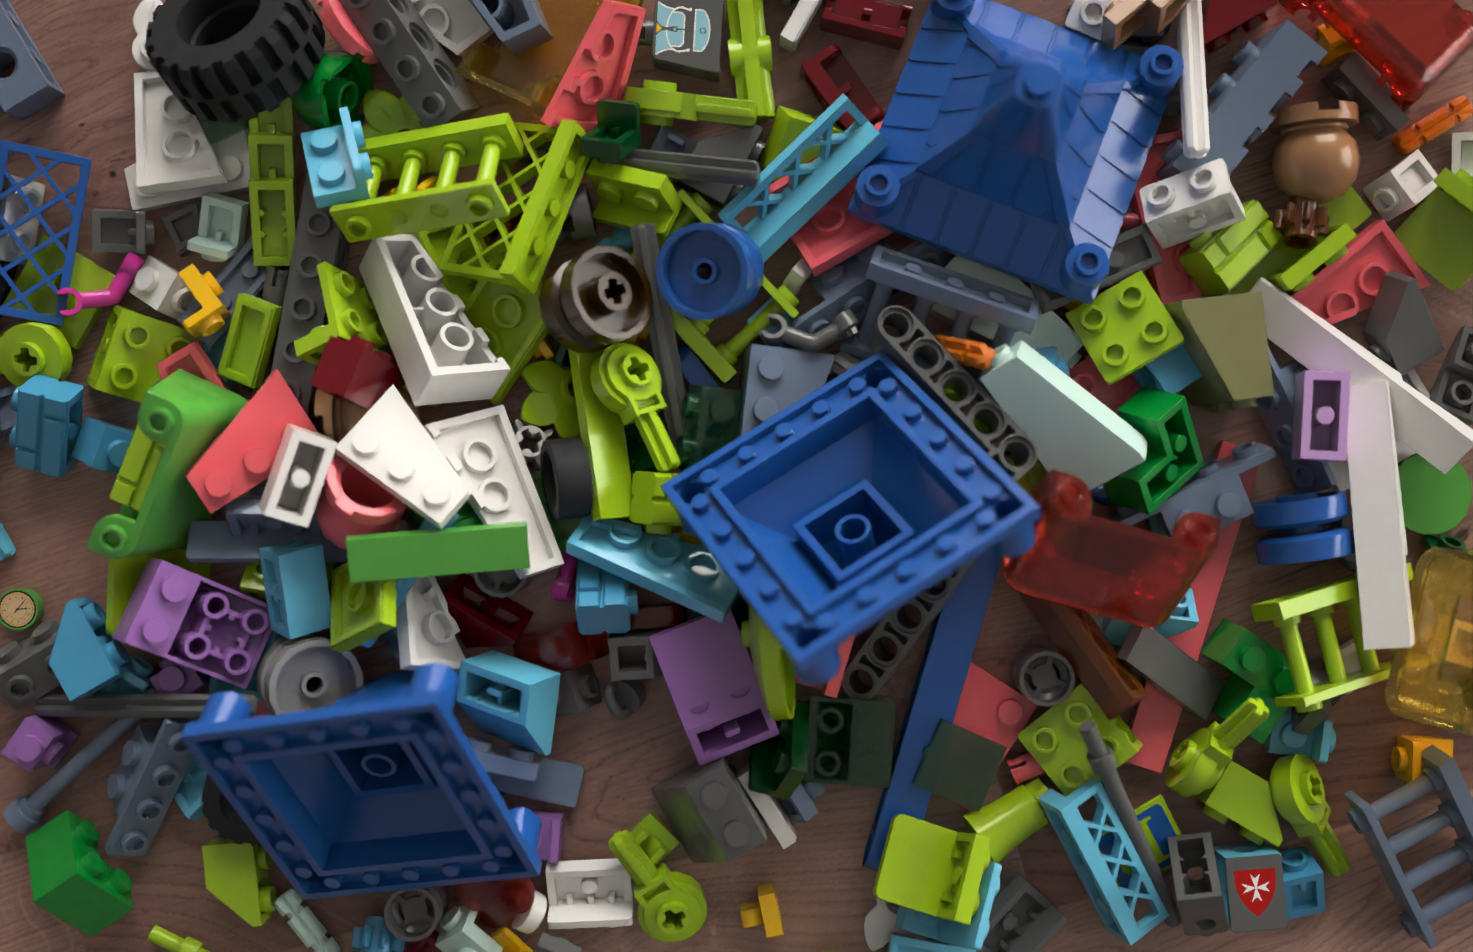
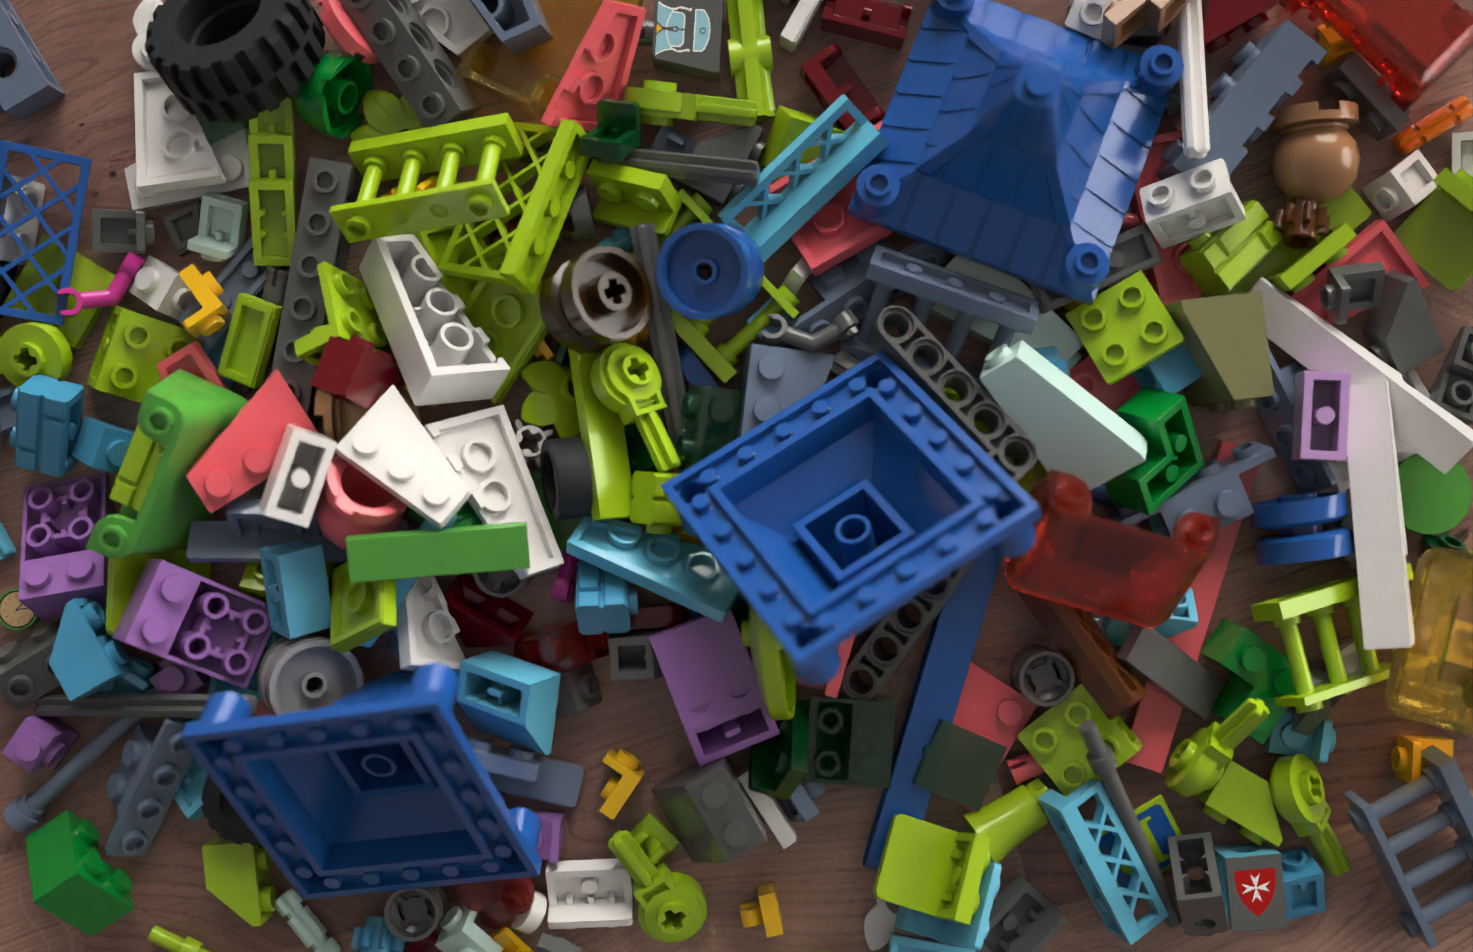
(54, 542): none -> medium lavender slope
(335, 163): medium azure bracket -> none
(619, 789): none -> yellow bracket
(623, 697): dark grey tile -> none
(967, 352): orange axle -> none
(1352, 289): none -> dark grey bracket

